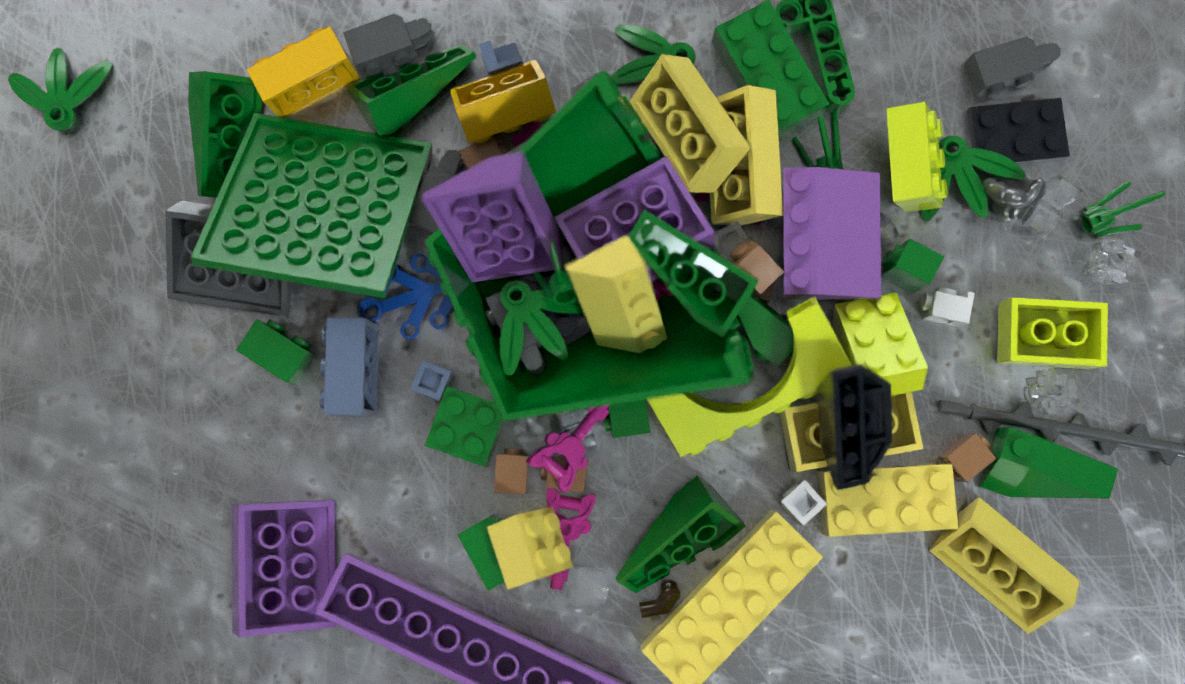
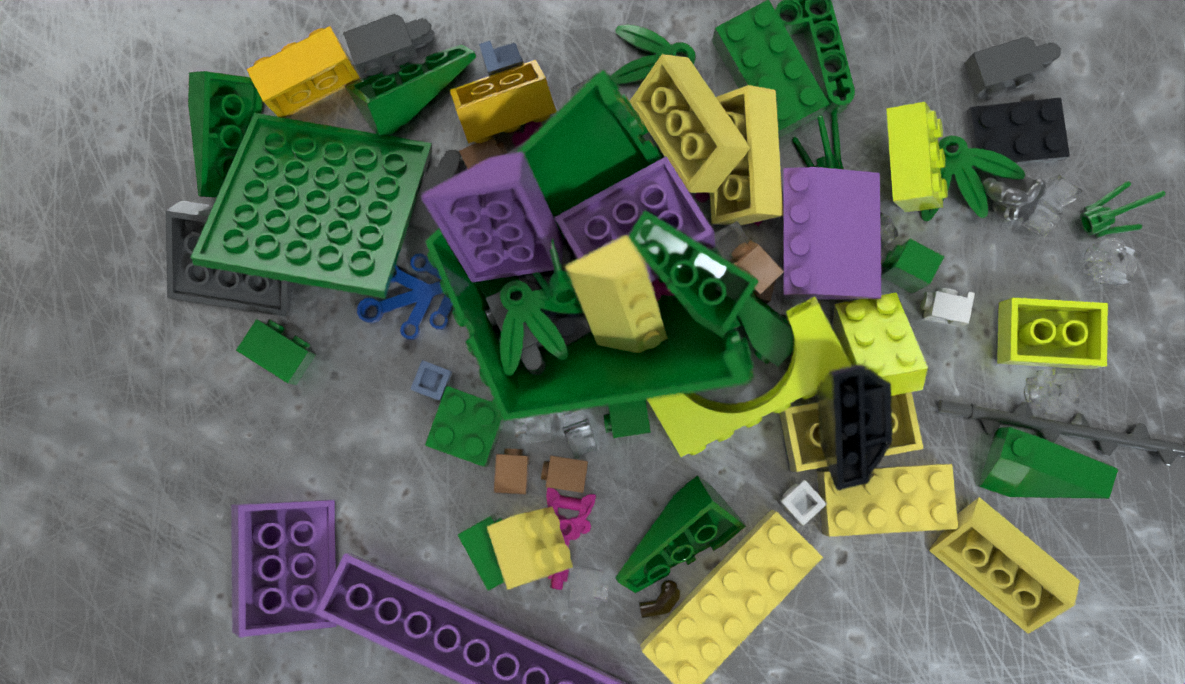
(57, 95): green plant -> none
(349, 367): sand blue brick -> none
(570, 447): dark pink piece -> none
(968, 456): medium nougat brick -> none

